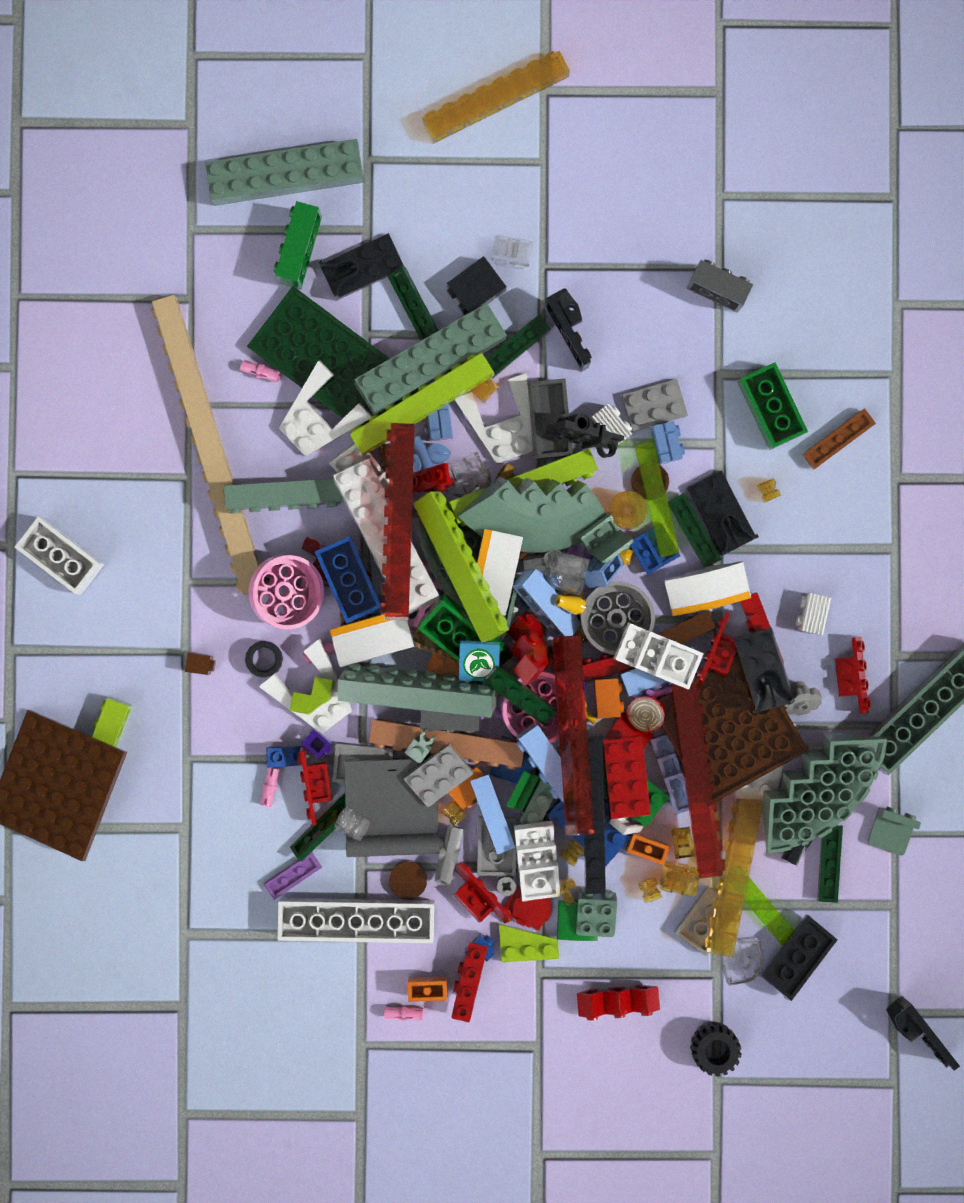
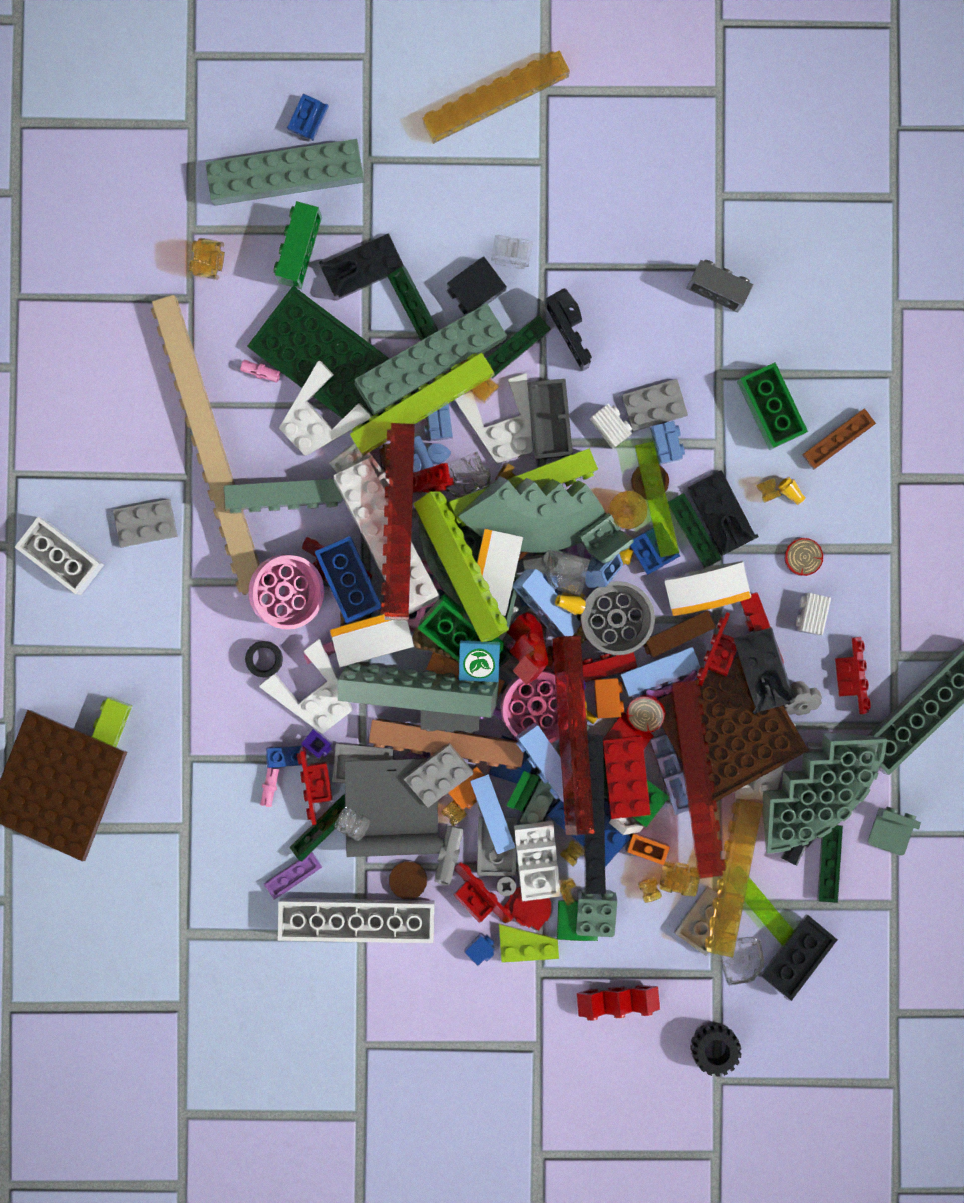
(145, 523): none -> light grey plate
(200, 663): reddish brown brick -> none
(207, 258): none -> clear yellow brick
(307, 117): none -> blue plate
(320, 695): lime tile -> none
(403, 1013): bright pink pin -> none
(420, 747): sand green plate -> none
(427, 988): orange brick -> none
(469, 981): red bracket -> none
(520, 695): dark green plate -> none
(578, 429): black plate -> none
(658, 656): white slope -> none
(682, 842): clear yellow brick -> none
(791, 490): none -> yellow cone
(803, 557): none -> dark tan tile
(912, 1025): black plate -> none

